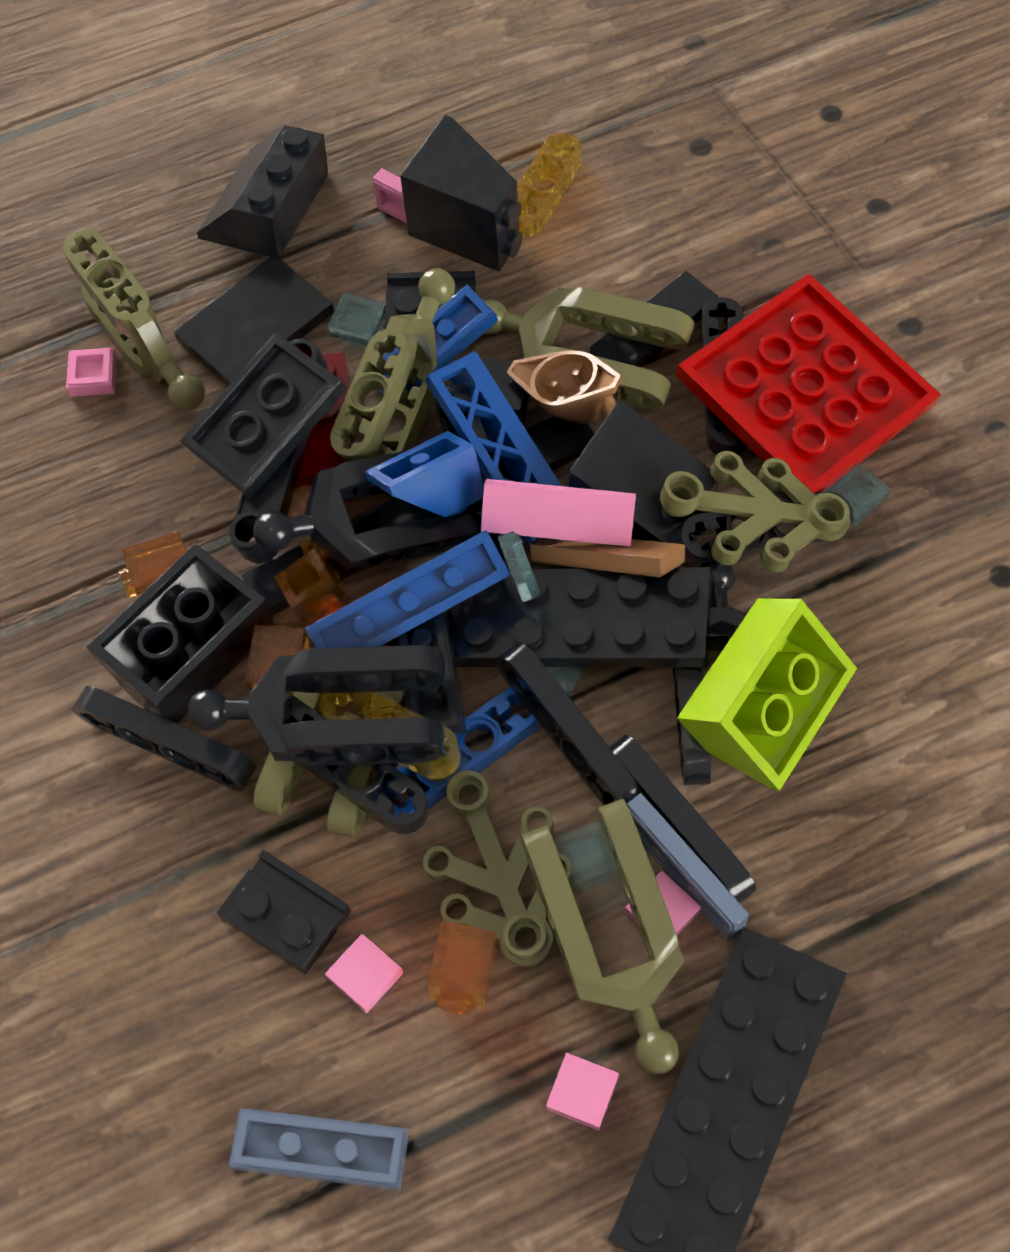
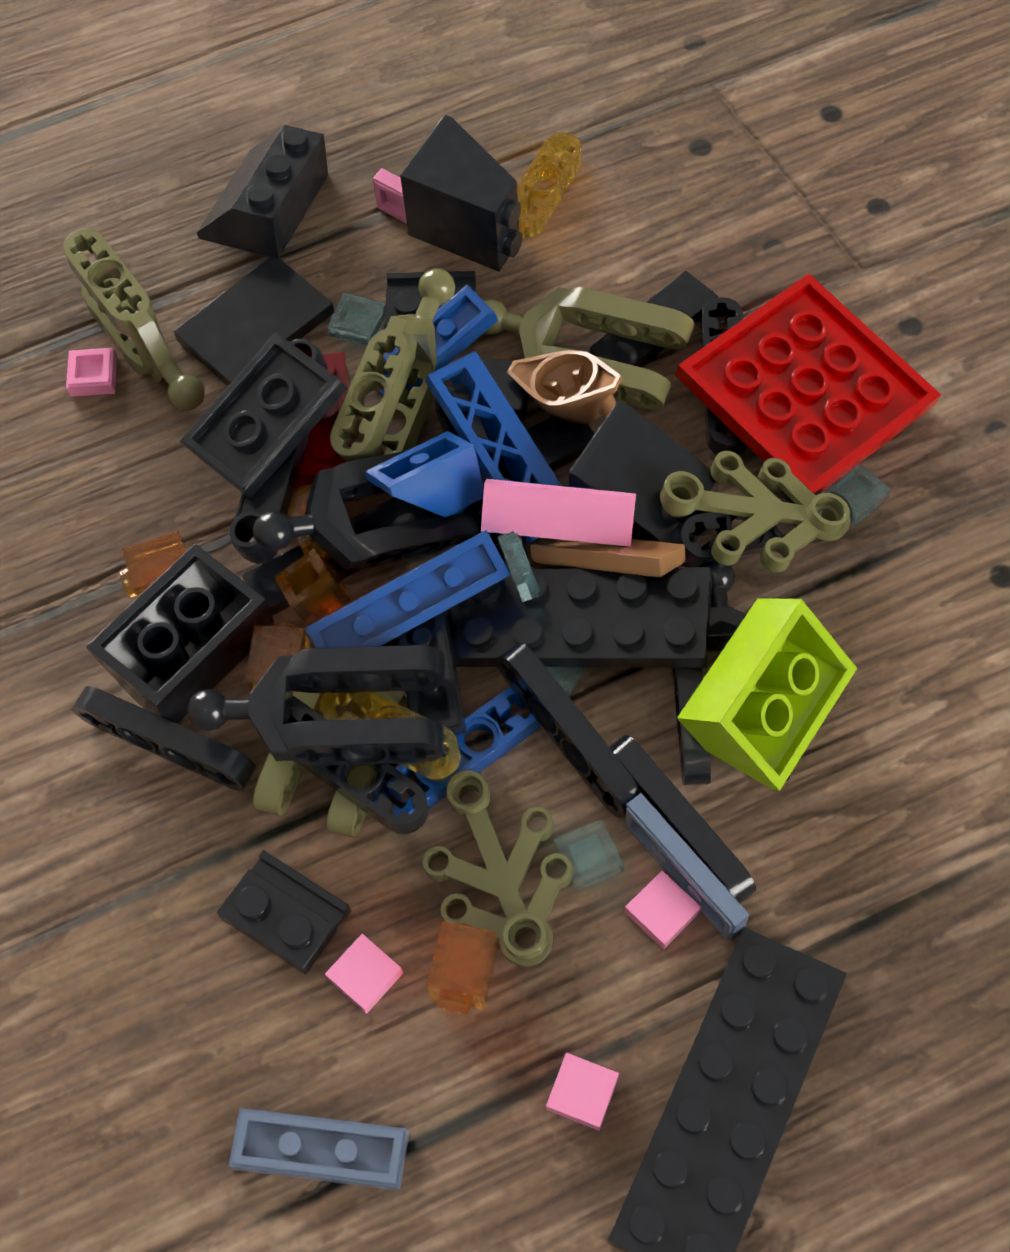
(635, 987): olive piece -> none

